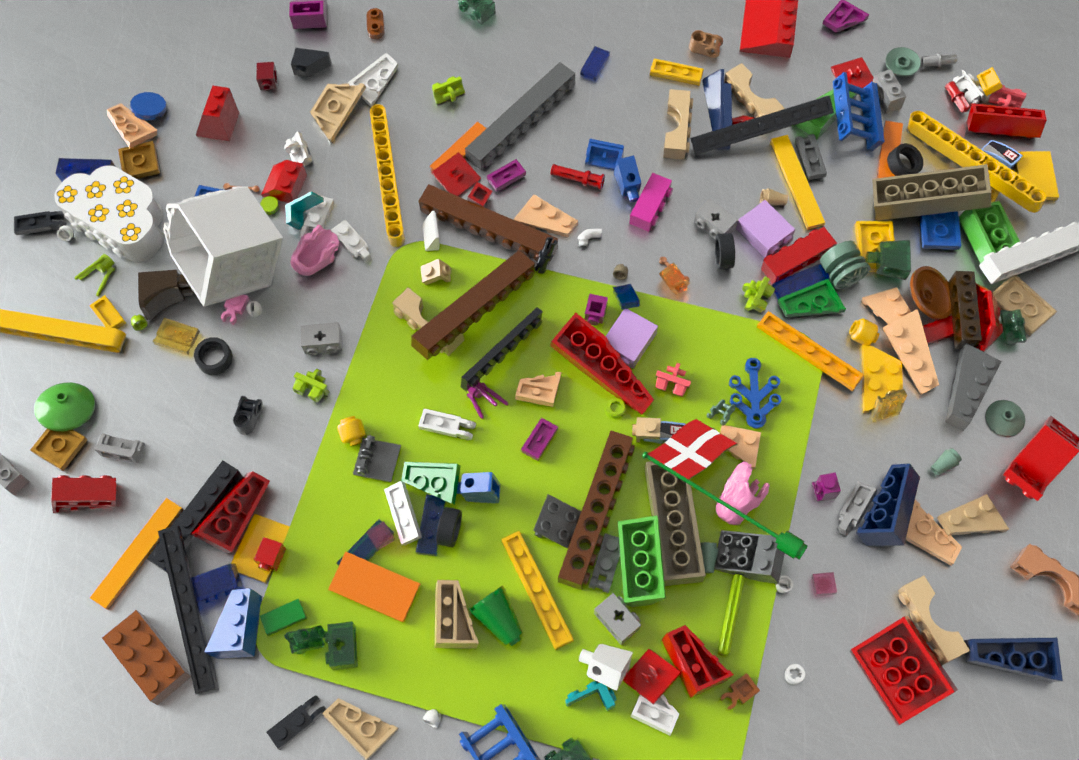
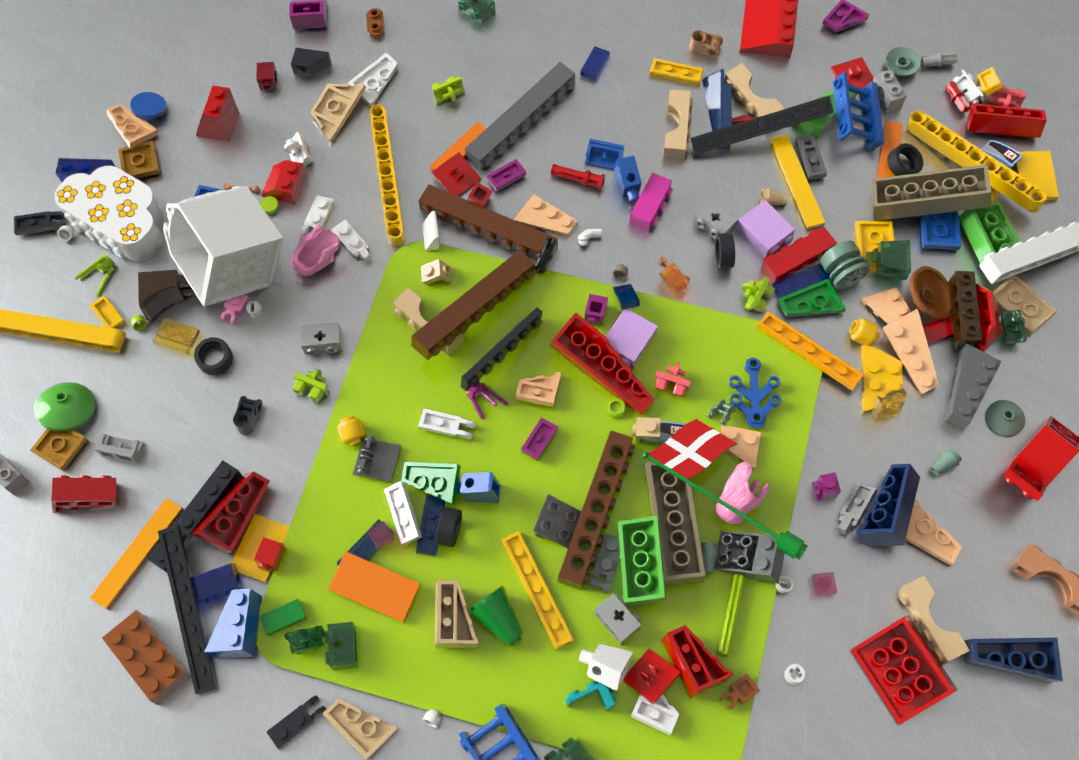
(296, 209): teal bracket -> none
(973, 517): tan wing -> none

